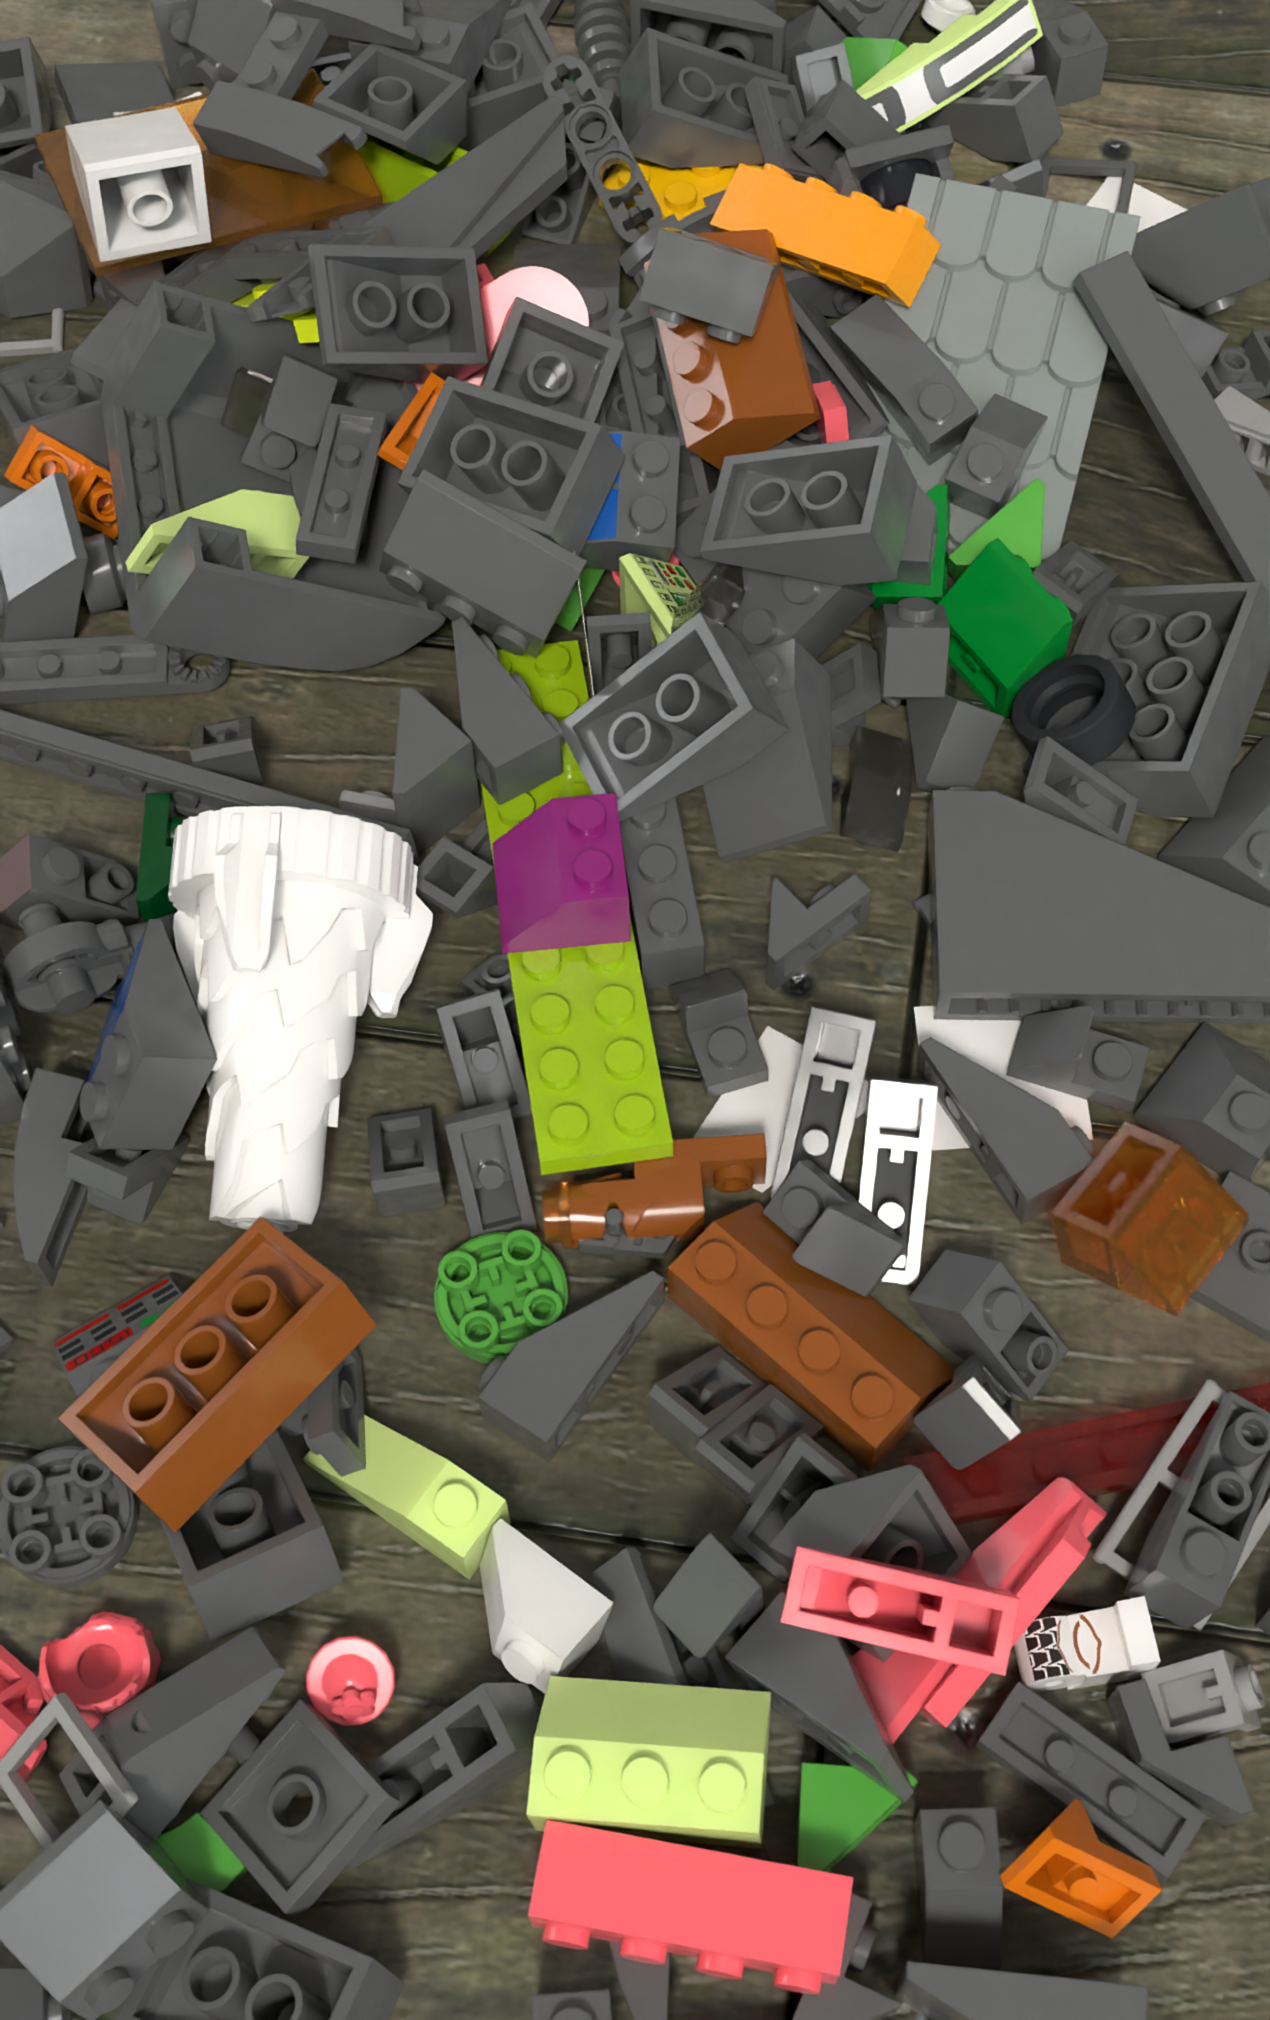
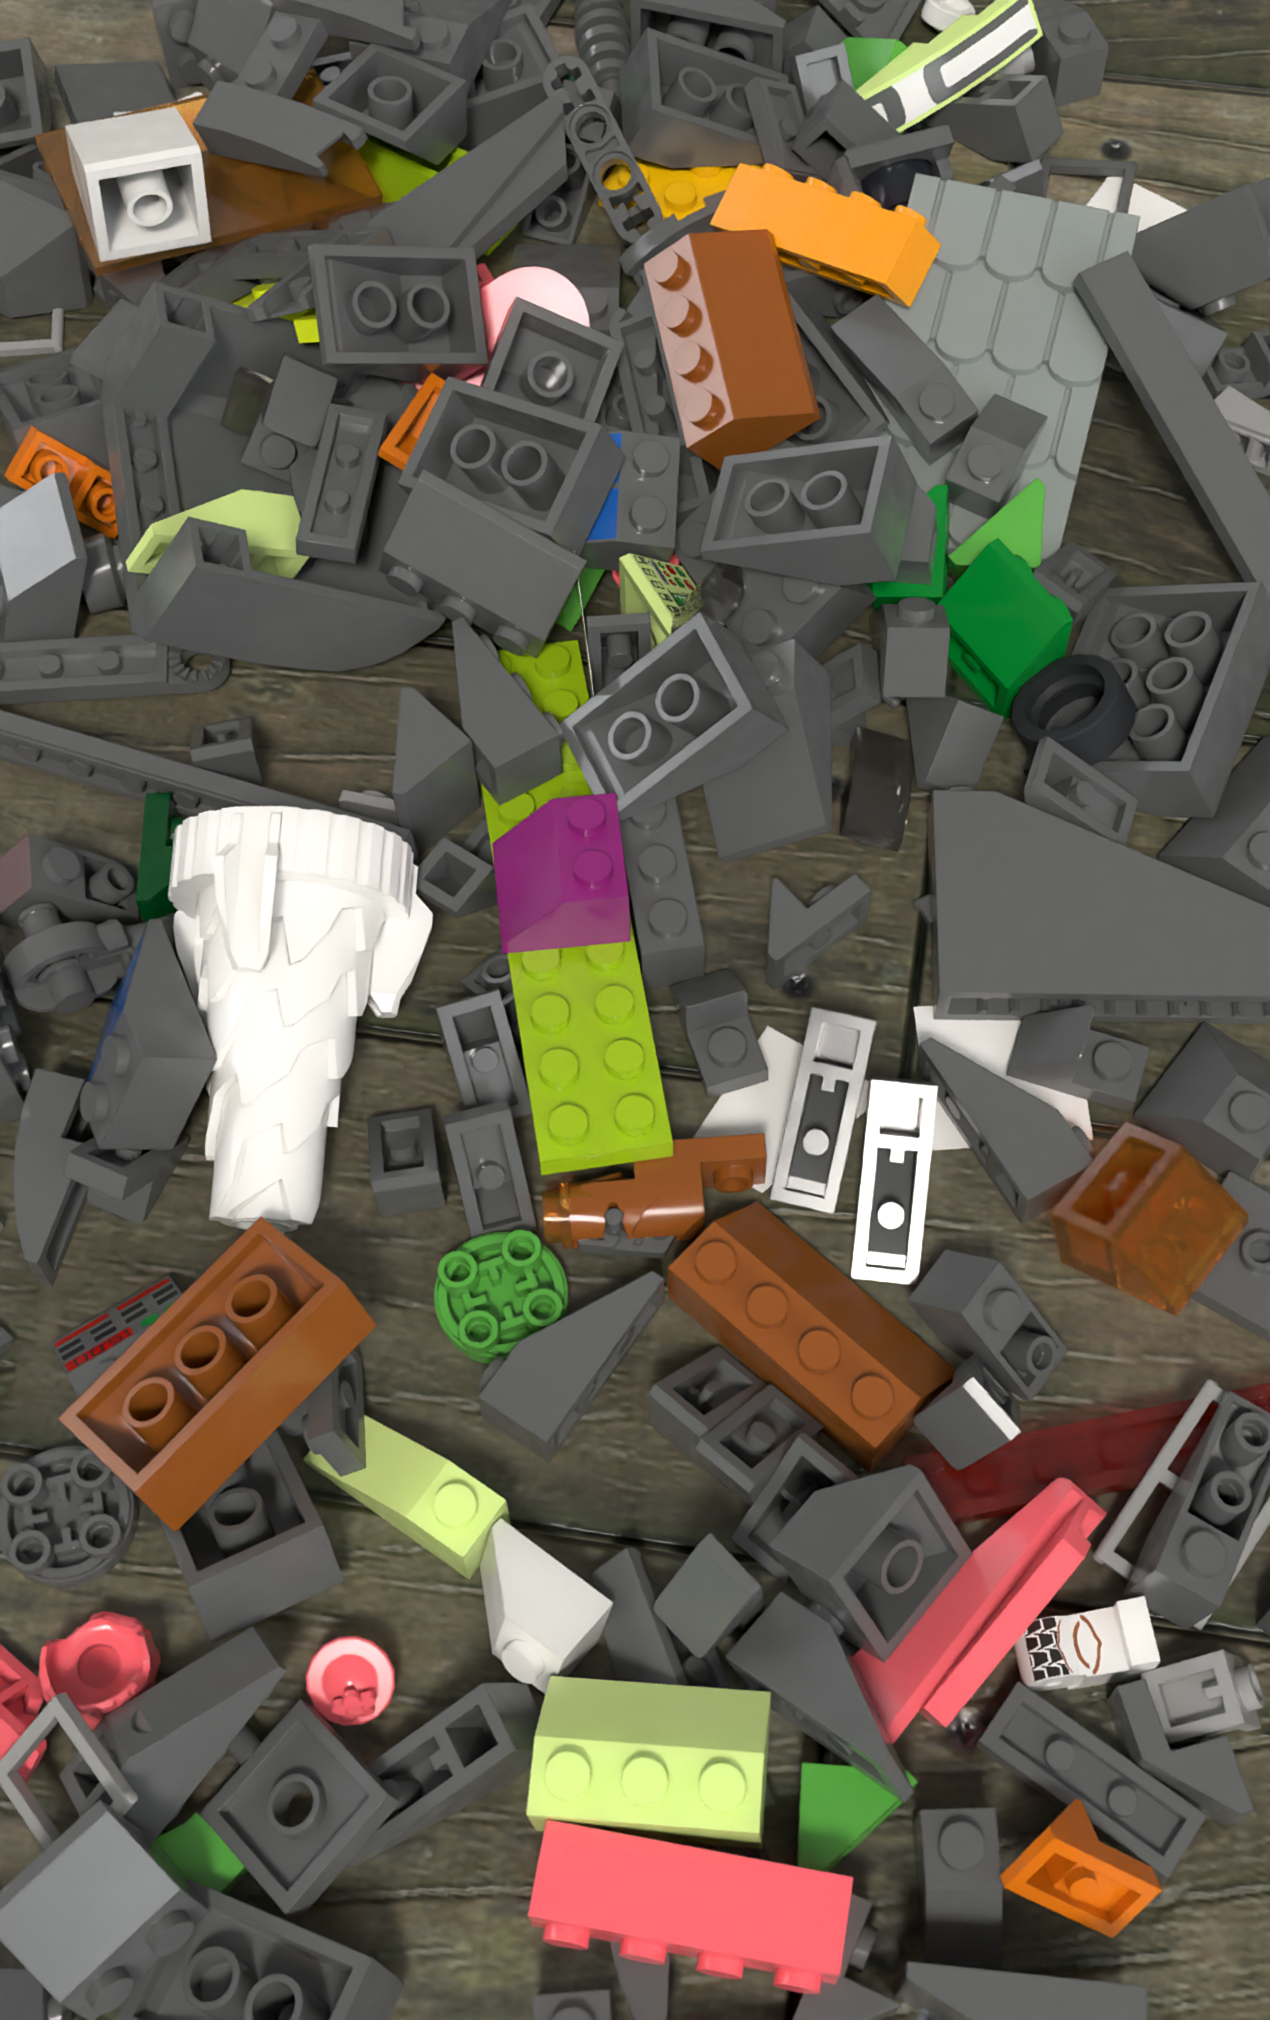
(708, 283): dark grey slope -> none
(833, 420): coral tile -> none
(833, 1230): dark grey slope -> none
(902, 1609): coral slope -> none

